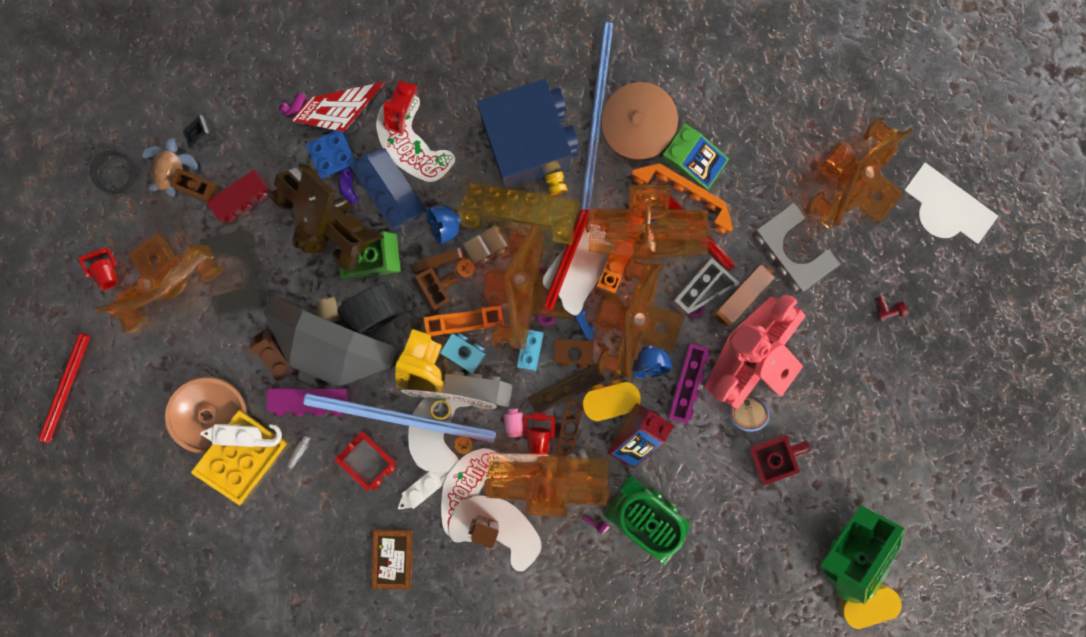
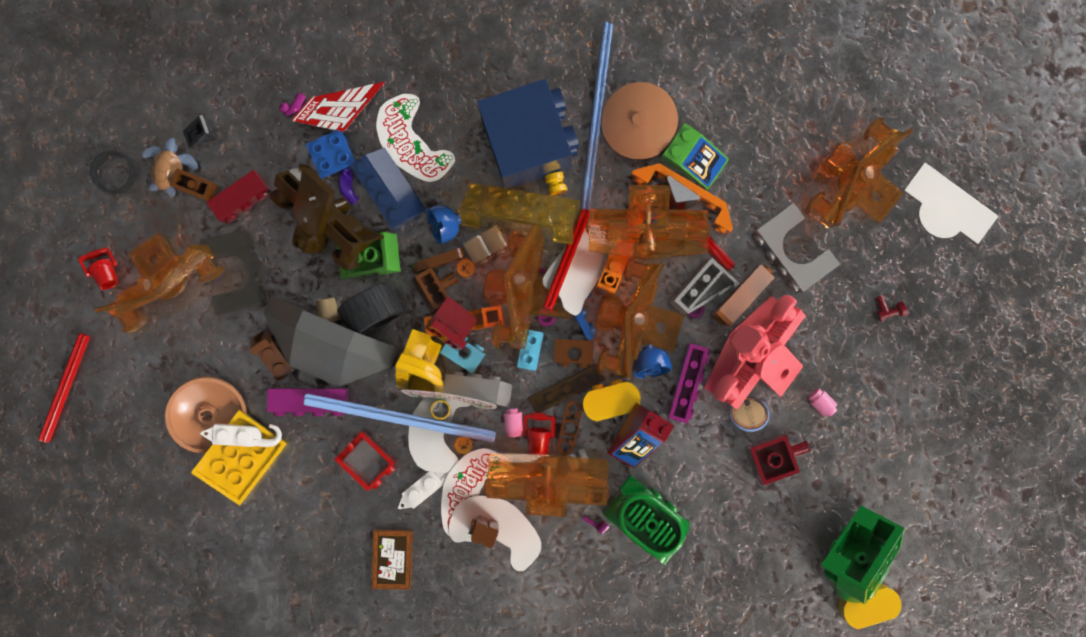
(298, 451): light grey animal -> none
(398, 107): red bracket -> none
(452, 324): none -> dark red bracket
(680, 196): none -> slope
(823, 403): none -> bright pink brick

